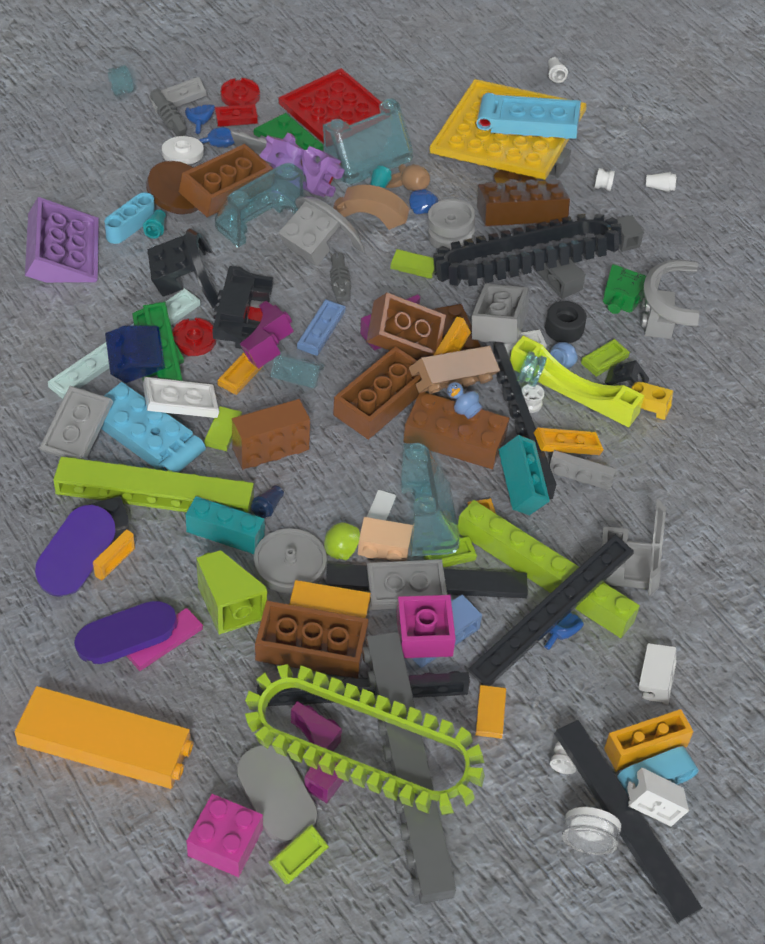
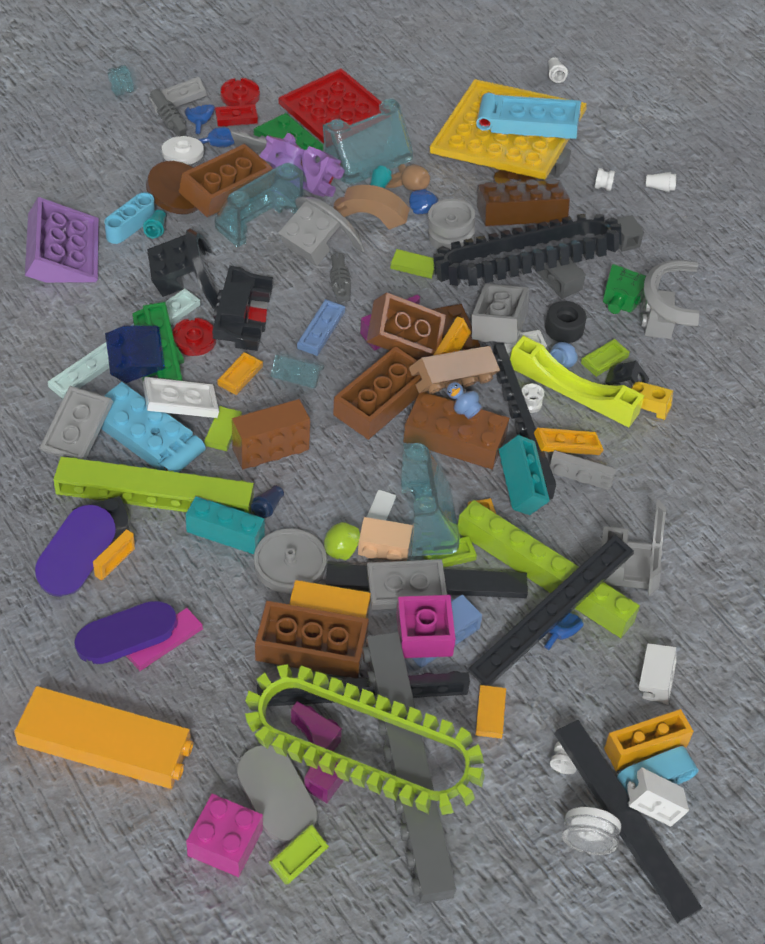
(229, 592): lime slope -> none
(263, 342): magenta arch -> none
(528, 369): clear light blue wheel -> none

